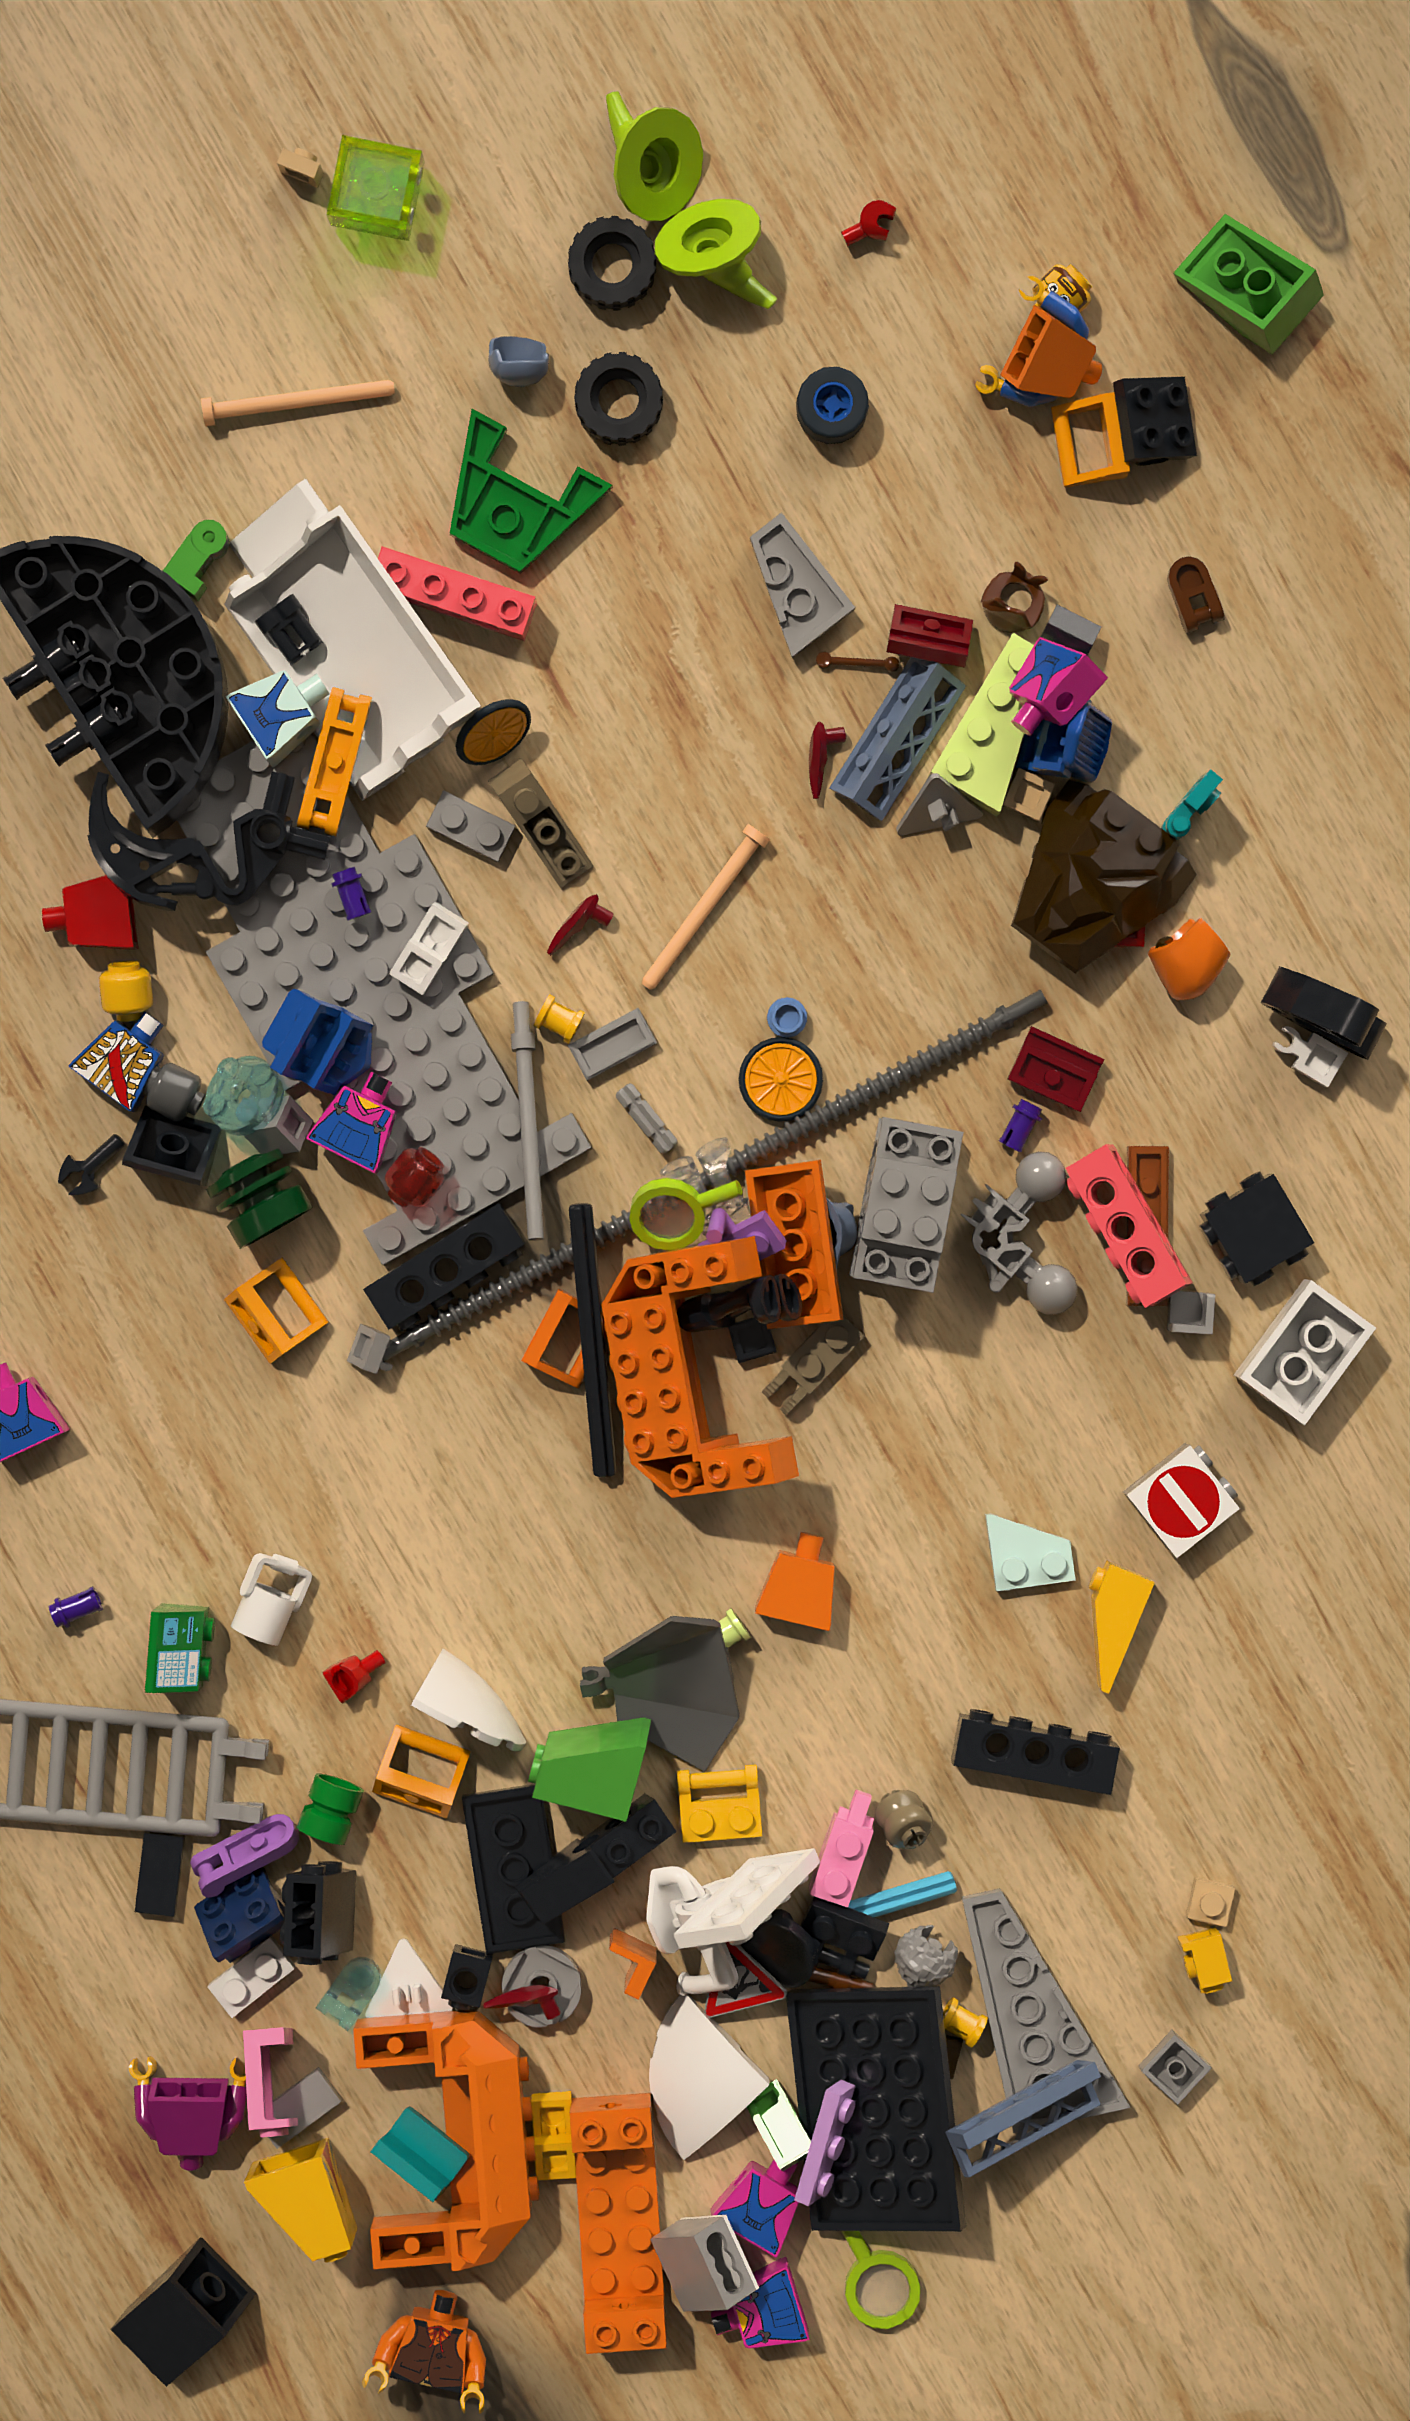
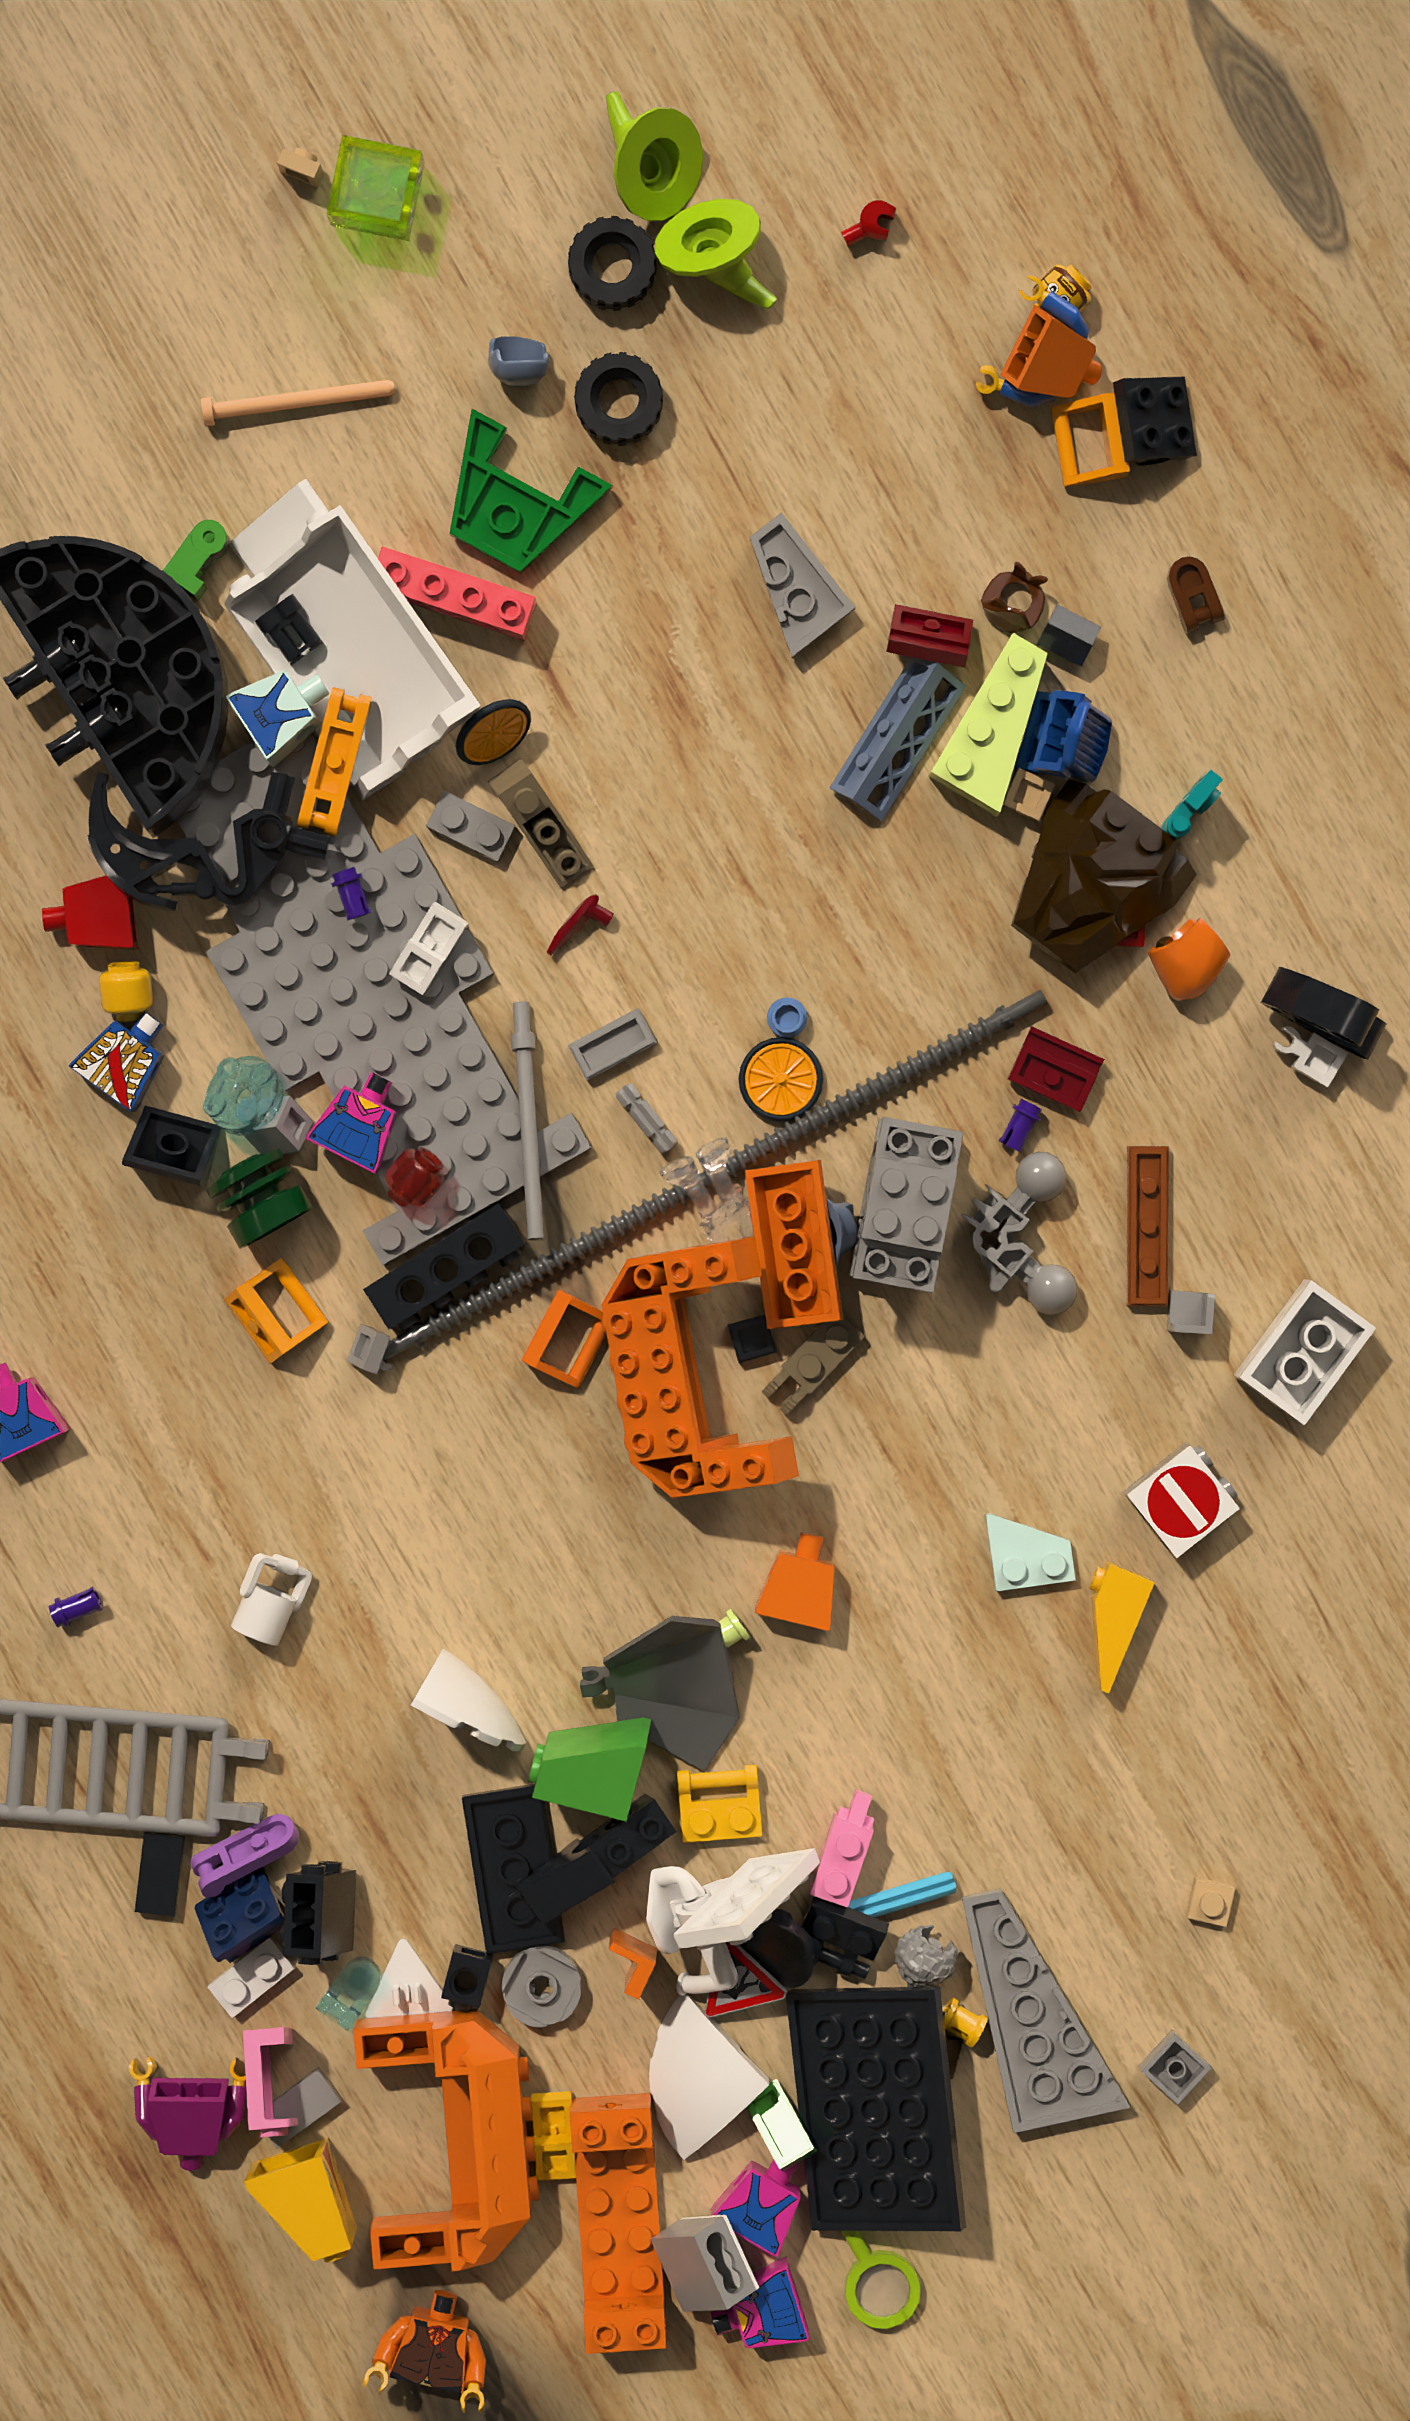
(90, 1165): black bar -> none
(173, 1092): dark grey head -> none
(178, 1648): green slope -> none
(184, 2312): black slope -> none
(318, 1042): blue piece -> none
(328, 1814): green wheel -> none
(352, 1675): red piece -> none
(411, 1789): light orange tile -> none
(421, 2154): teal panel -> none
(528, 1996): dark red bar -> none
(559, 1019): yellow bush -> none
(592, 1339): black axle -> none
(673, 1213): lime piece -> none
(705, 906): light nougat bar -> none
(767, 1235): medium lavender plate -> none
(767, 1297): black piece -> none
(818, 753): dark red bar -> none
(824, 660): reddish brown hinge -> none
(826, 2143): lavender plate -> none
(834, 1980): reddish brown piece -> none
(836, 391): black wheel -> none
(903, 1819): dark tan piece -> none
(937, 806): light grey piece -> none
(1020, 2109): sand blue fence -> none
(1053, 685): dark pink torso -> none
(1093, 1775): black brick -> none
(1168, 1272): coral brick -> none
(1206, 1959): yellow brick -> none
(1251, 283): bright green slope -> none
(1255, 1229): black brick -> none

